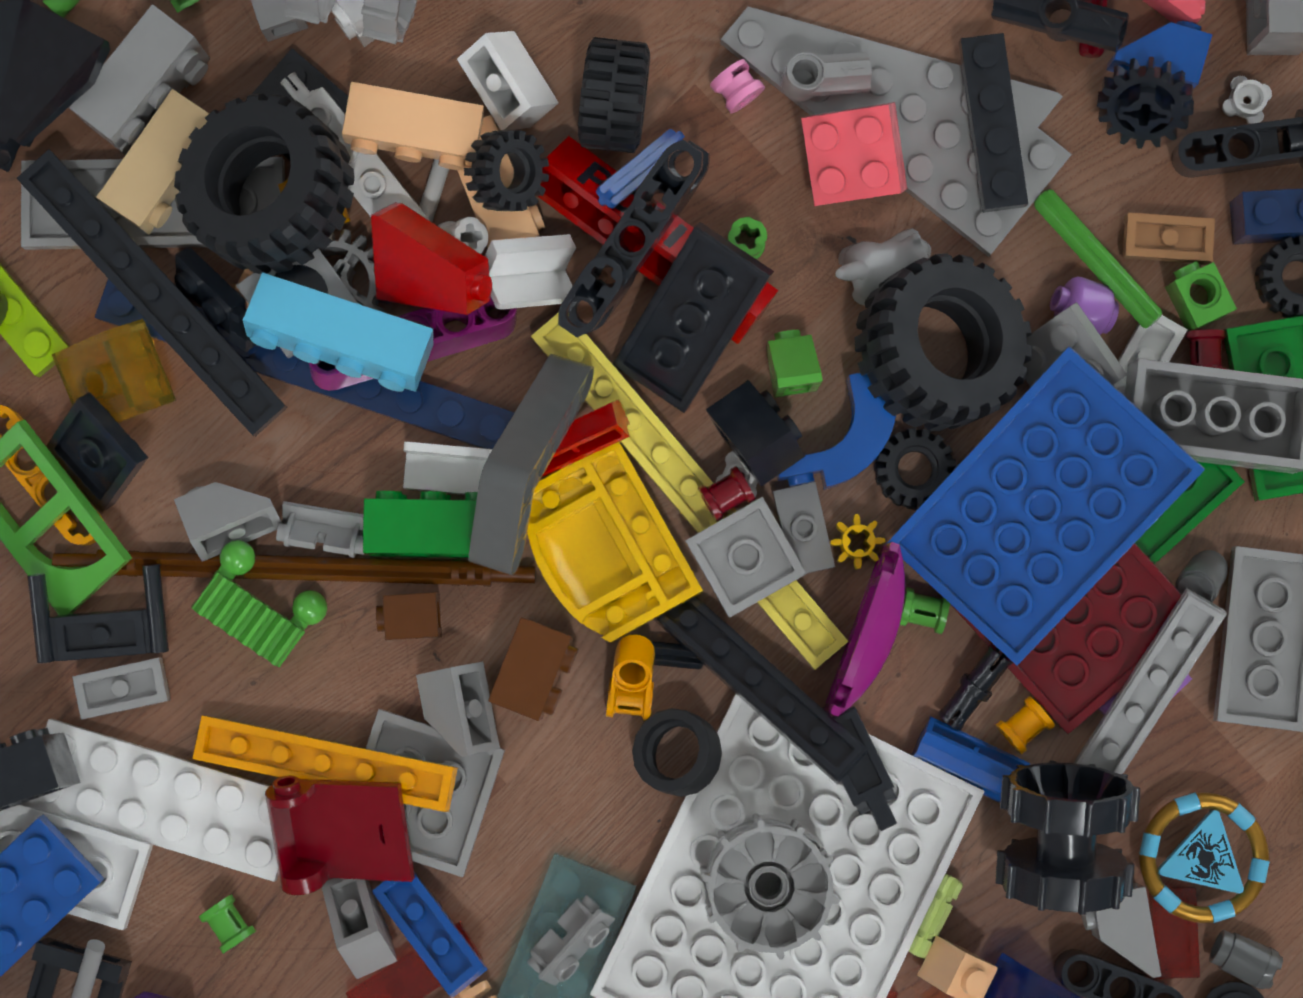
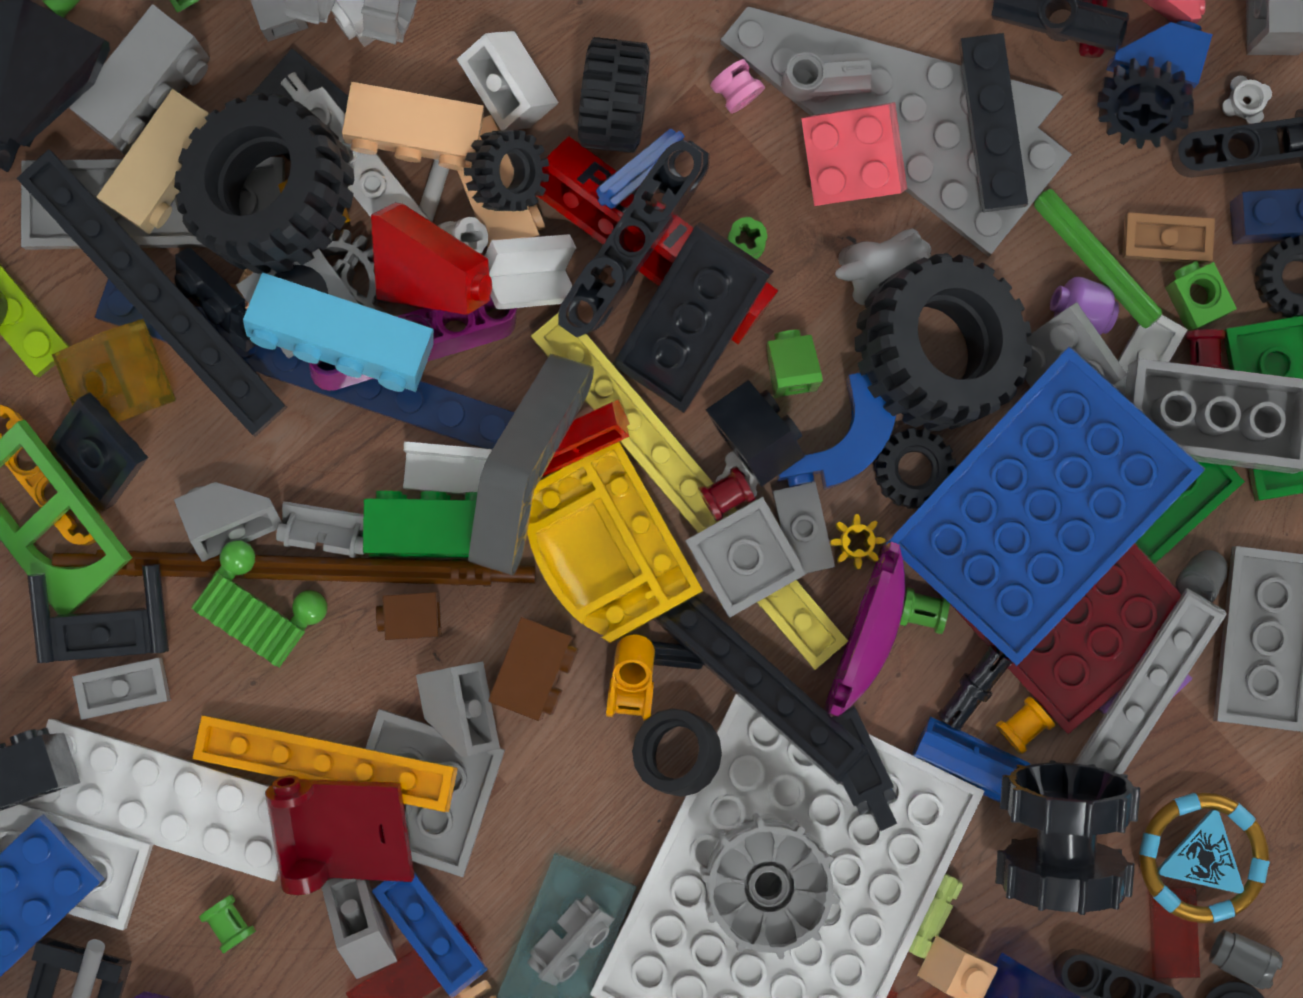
(1128, 931): light grey slope -> none

